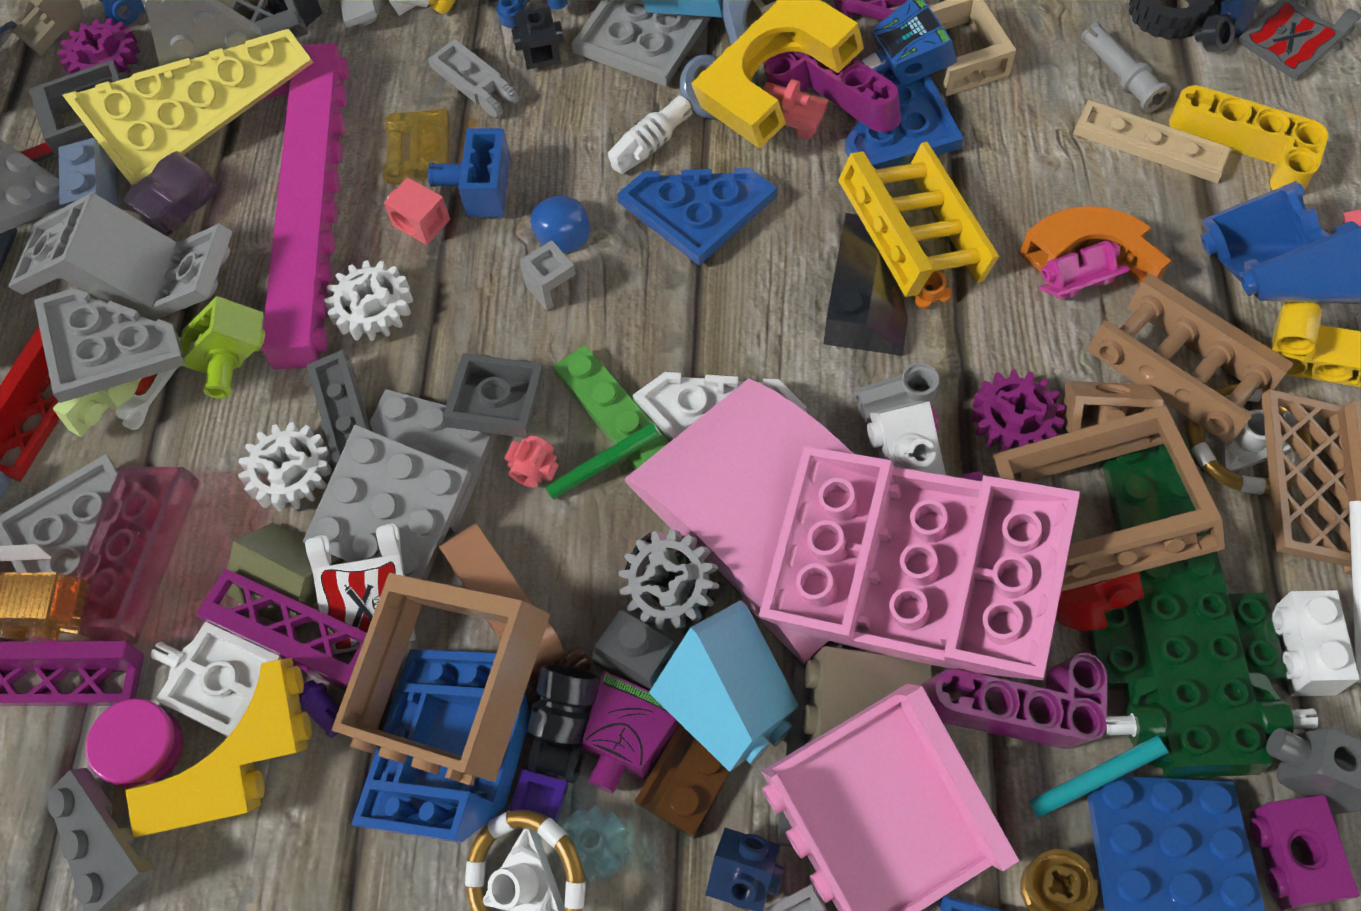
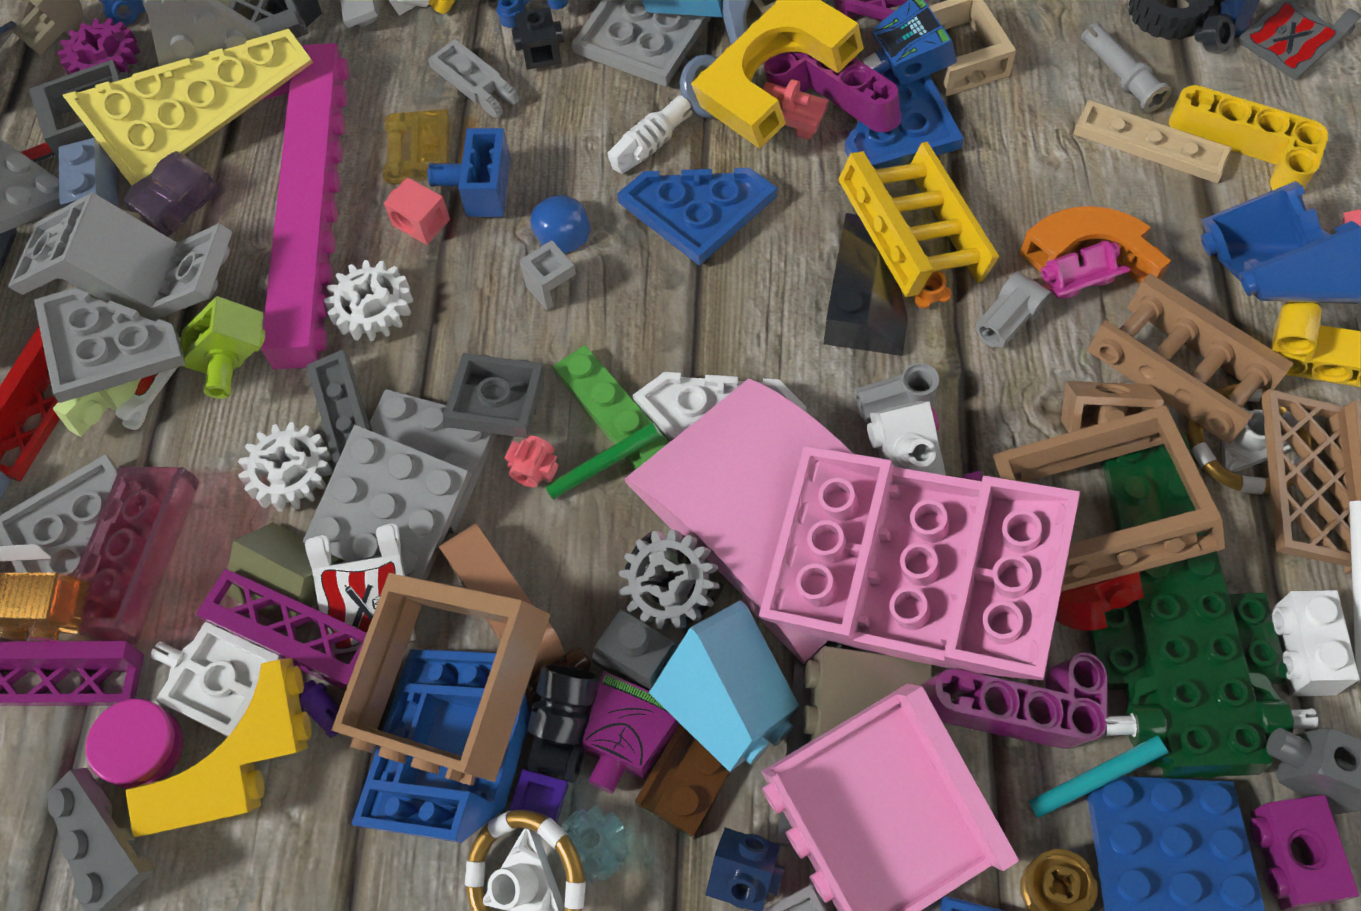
(1016, 303): none -> light grey piece
(1016, 411): magenta gear -> none

